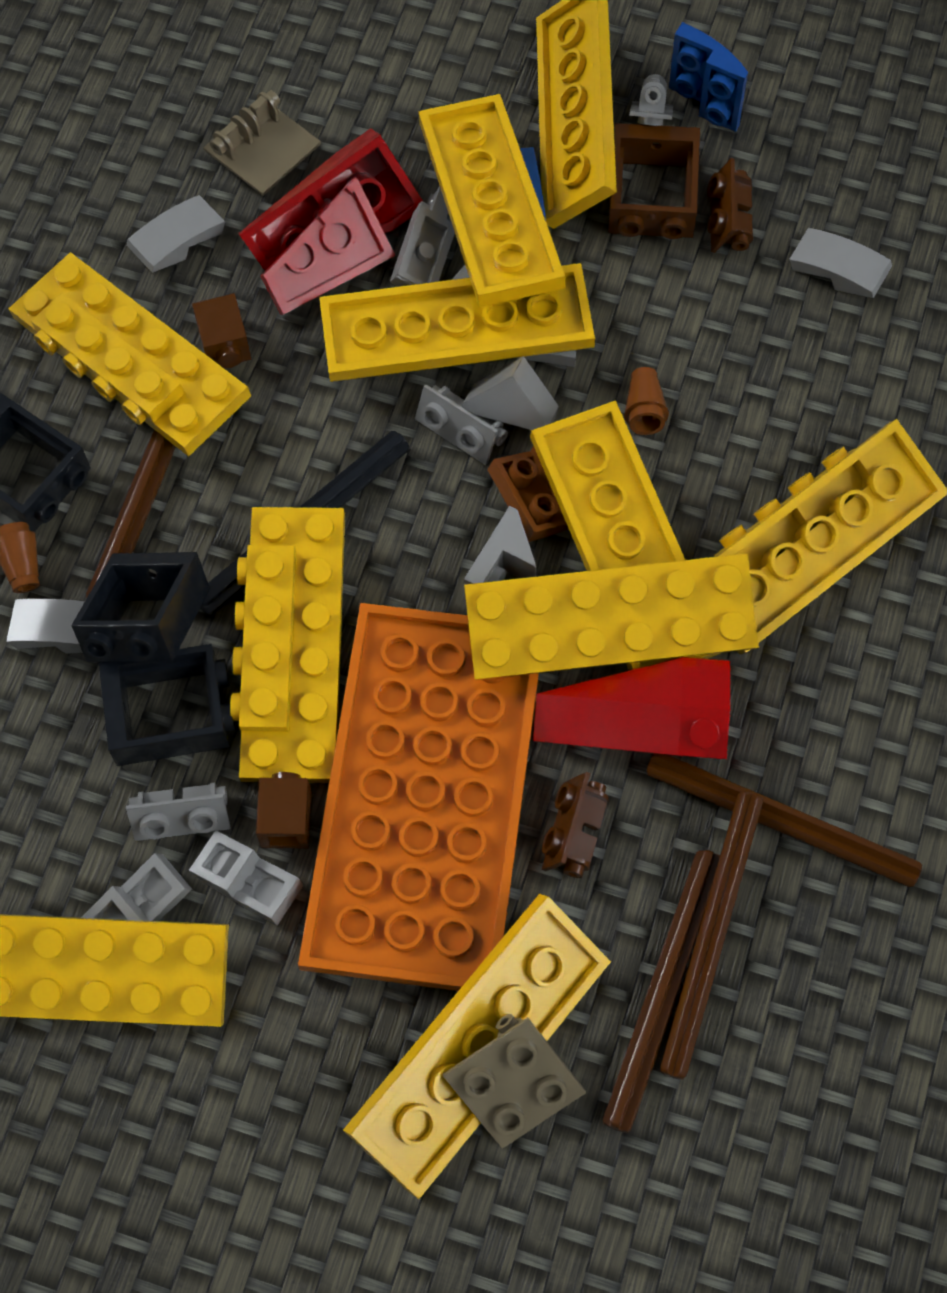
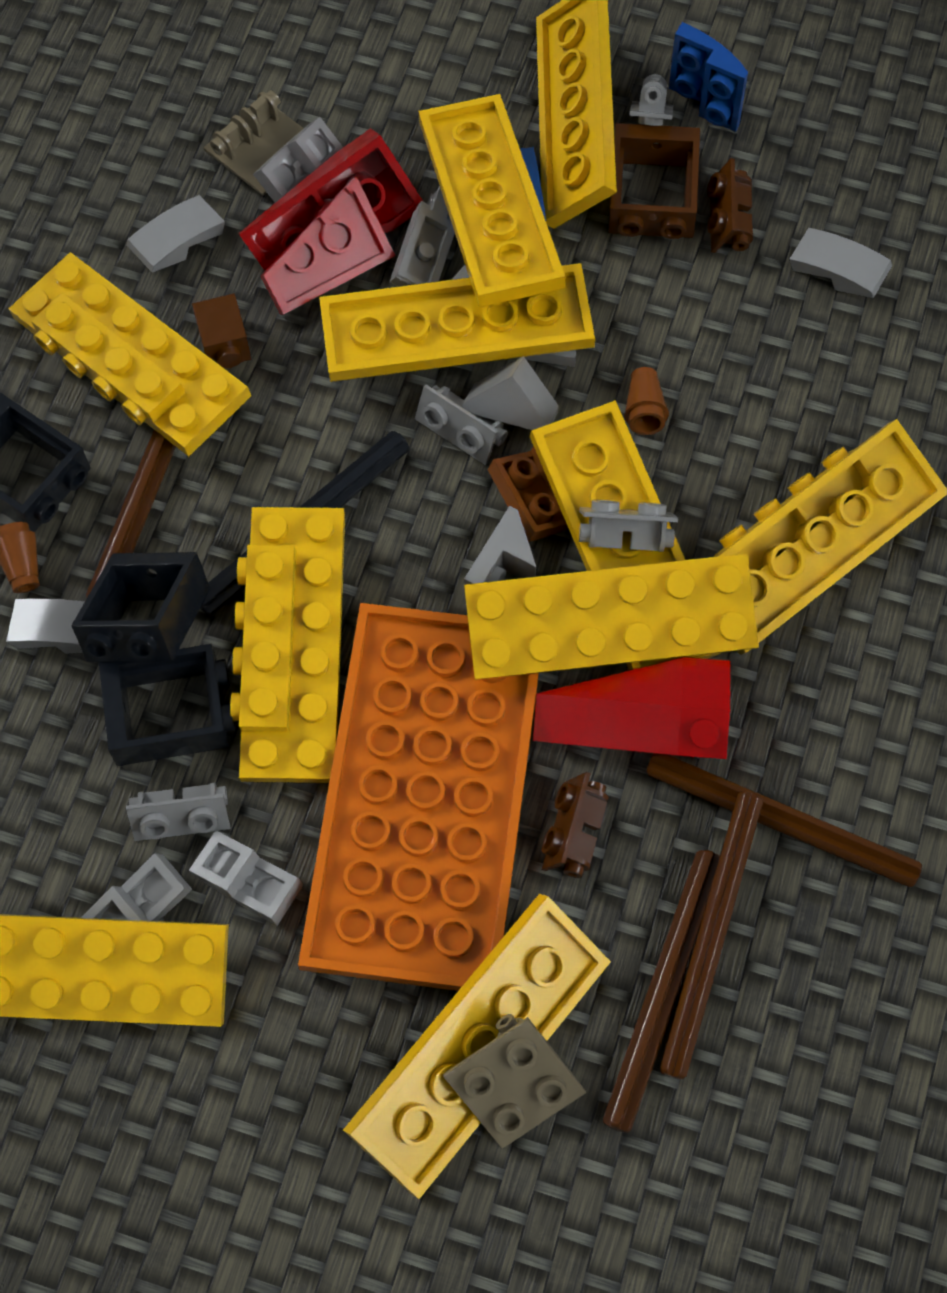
(284, 811): reddish brown brick -> none
(297, 159): none -> light grey slope
(646, 526): none -> light grey hinge

